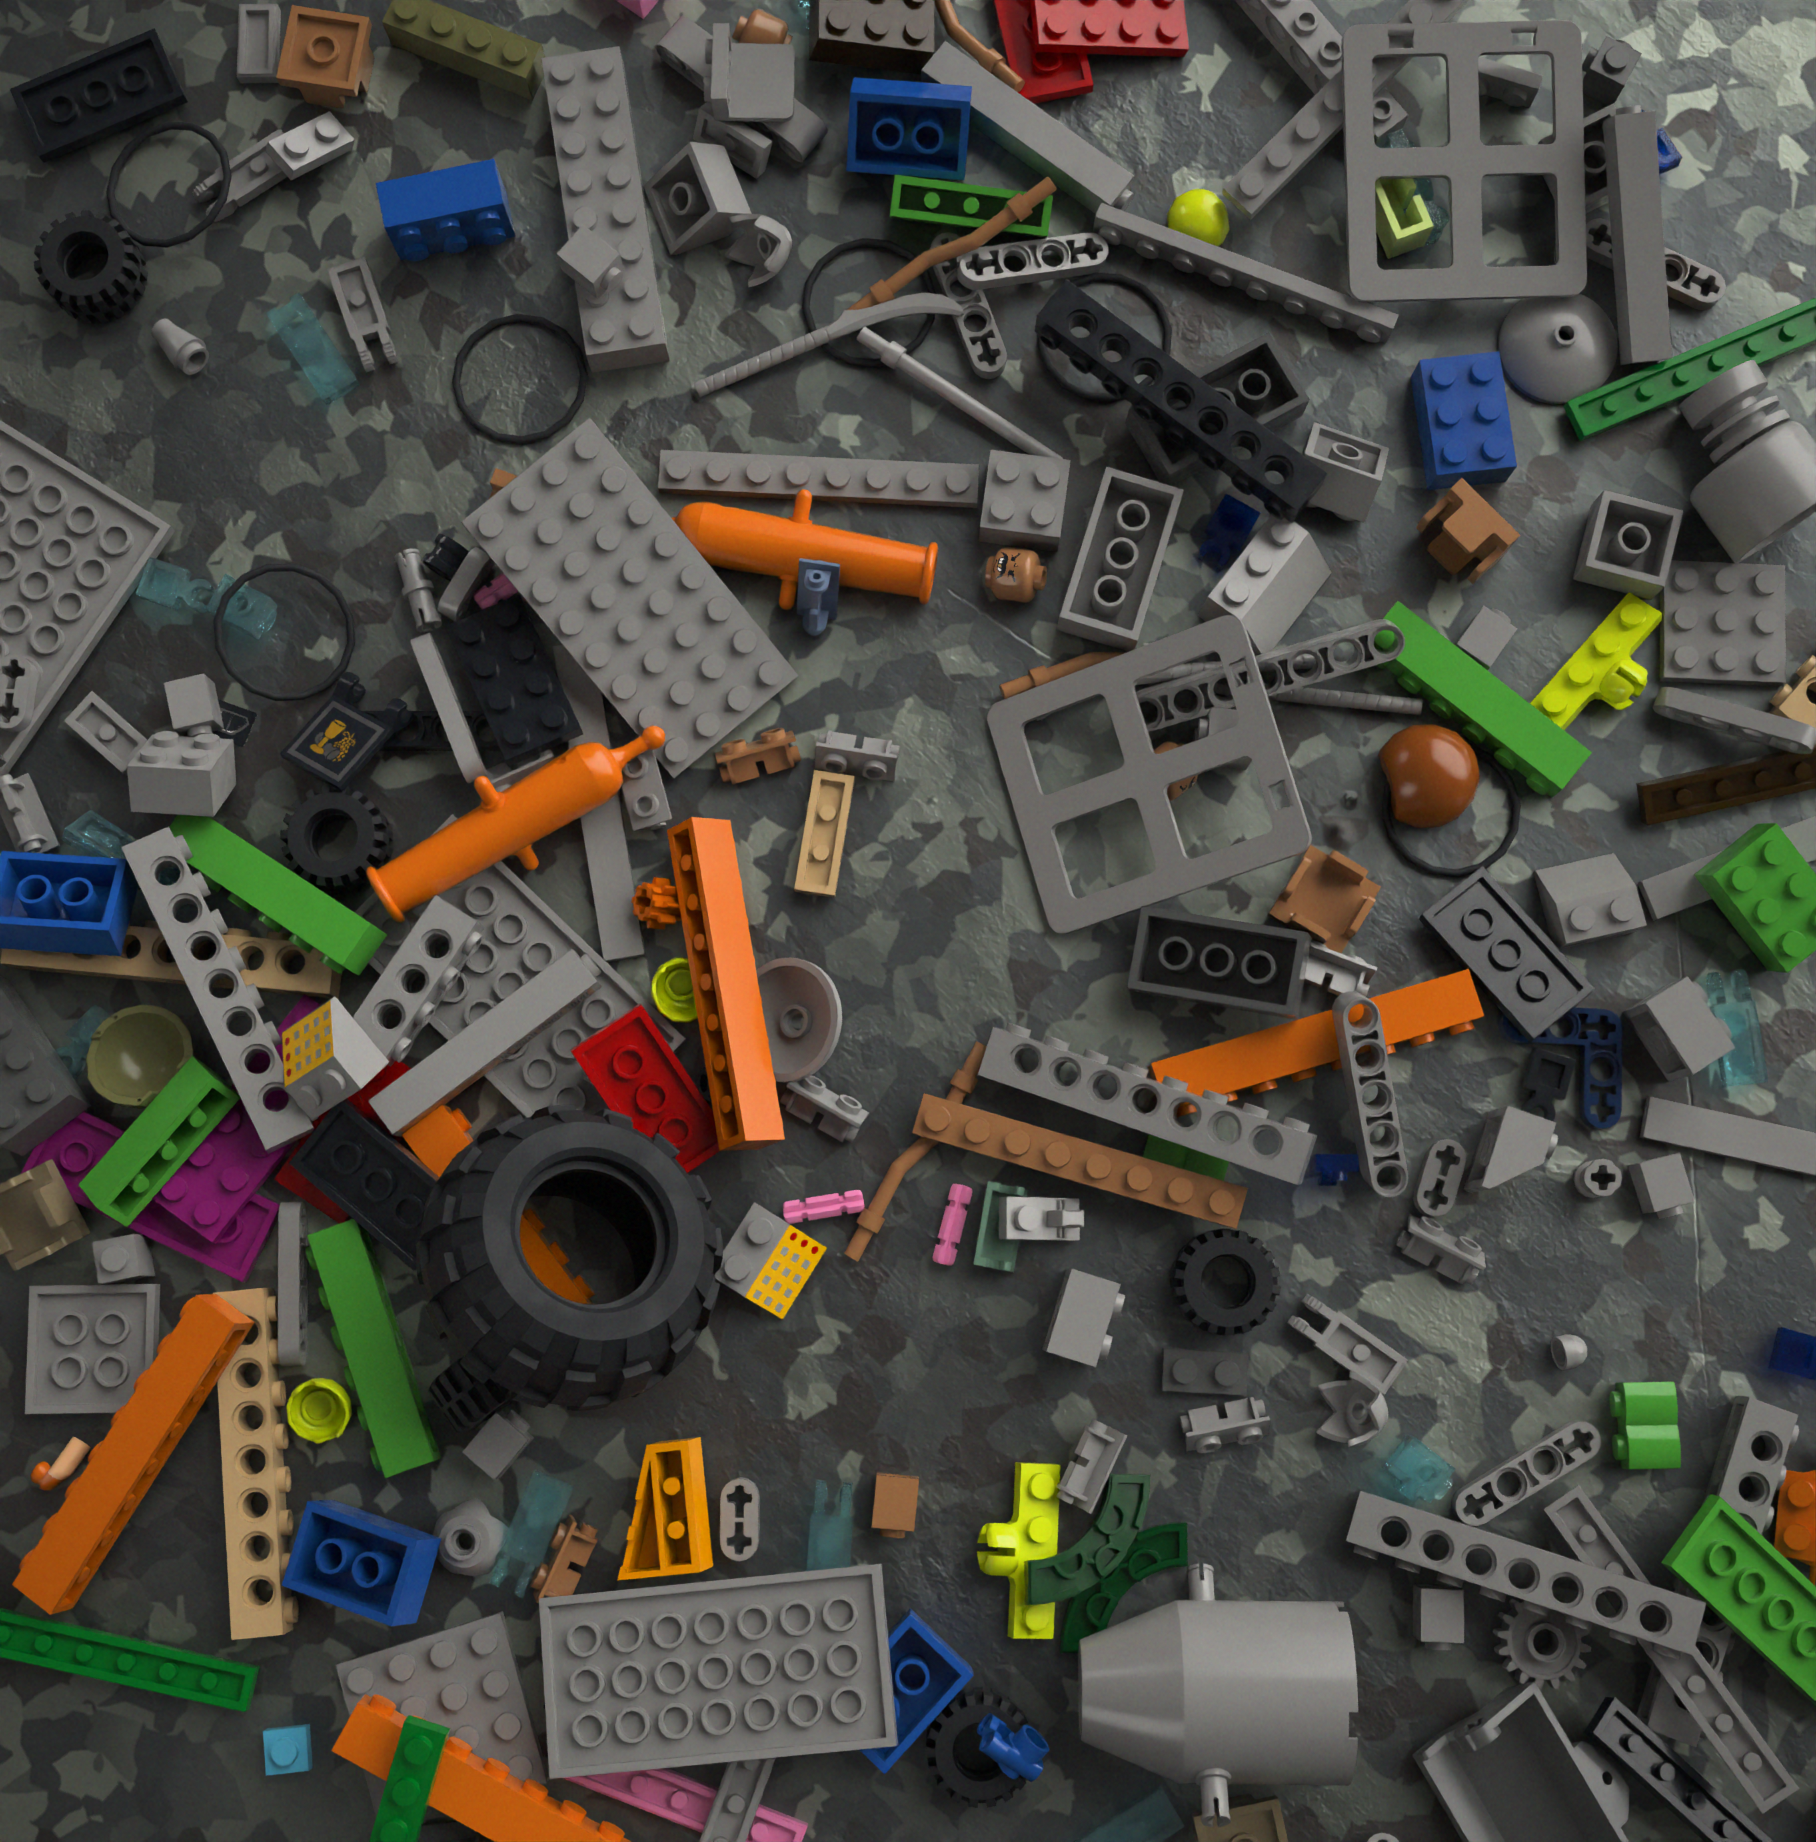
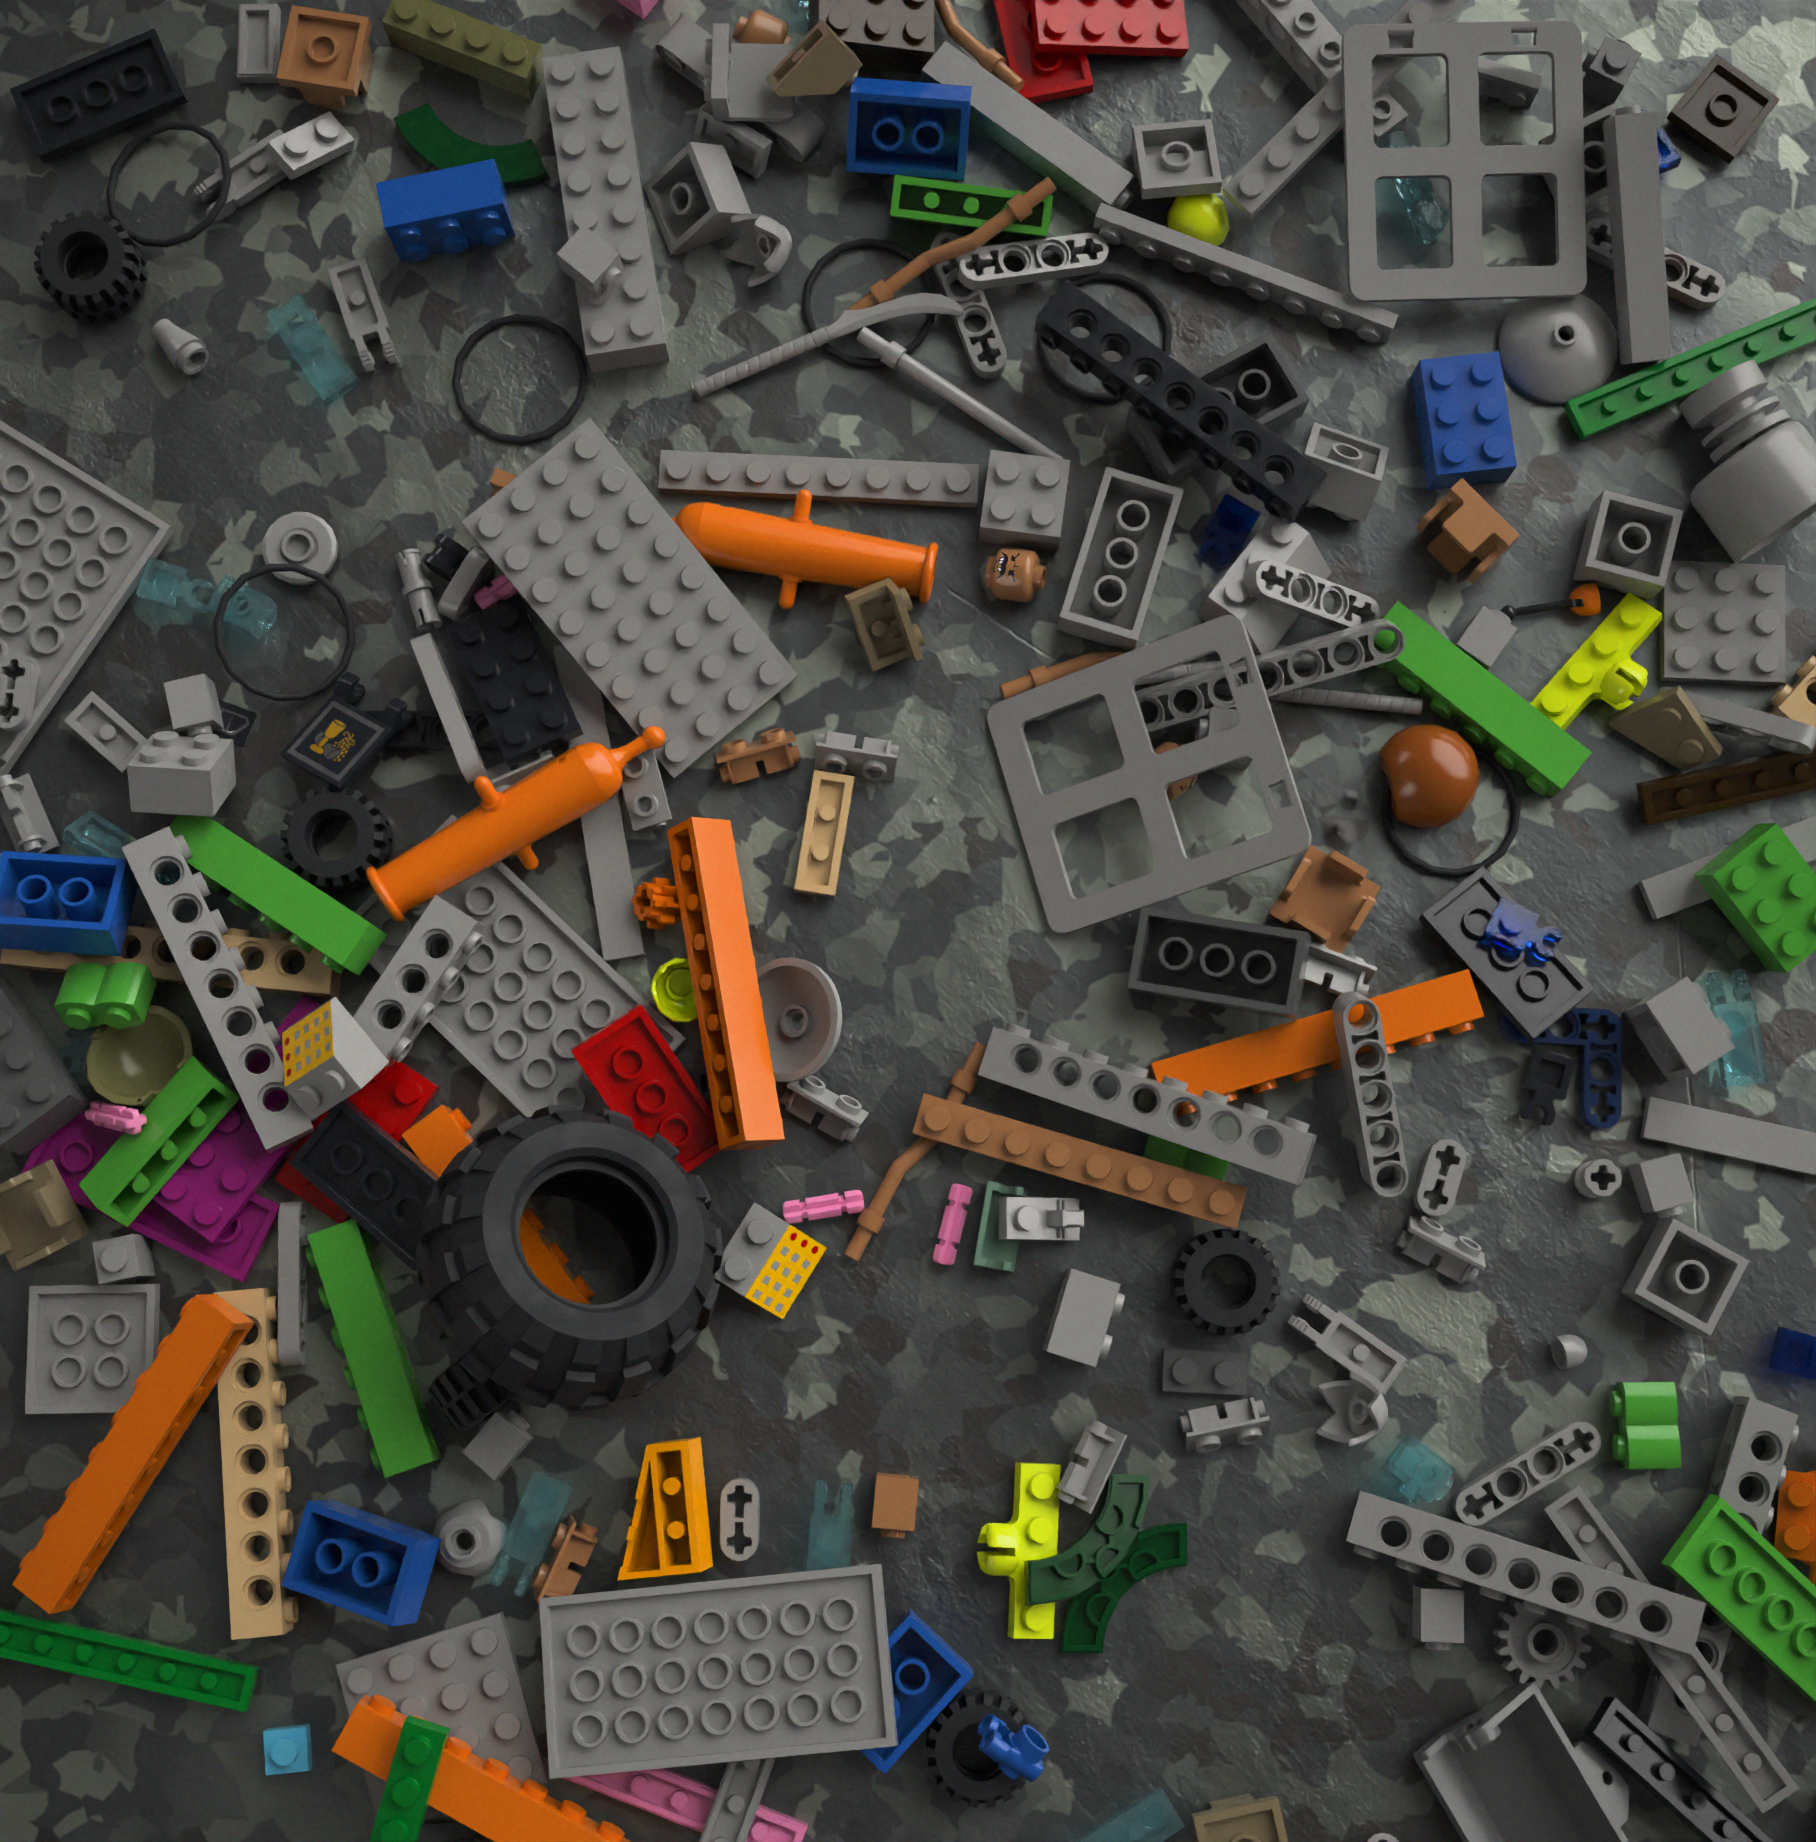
(51, 1476): light nougat arm -> none
(105, 995): none -> bright green brick
(115, 1117): none -> bright pink axle
(303, 541): none -> light grey wheel
(319, 1410): neon yellow hair -> none
(443, 149): none -> dark green tile
(487, 1042): light grey brick -> none
(816, 65): none -> dark tan slope
(817, 594): sand blue hinge -> none
(884, 624): none -> dark tan bracket
(1176, 159): none -> light grey plate
(1224, 1693): light grey piece -> none
(1313, 592): none -> light grey beam
(1333, 1167): clear blue plate -> none
(1399, 230): yellowish green piece -> none
(1510, 1146): light grey slope -> none
(1516, 928): none -> clear blue plate
(1582, 601): none -> hinge
(1589, 901): light grey slope -> none
(1669, 729): none -> dark tan wing
(1685, 1277): none -> light grey brick
(1722, 108): none -> dark brown plate

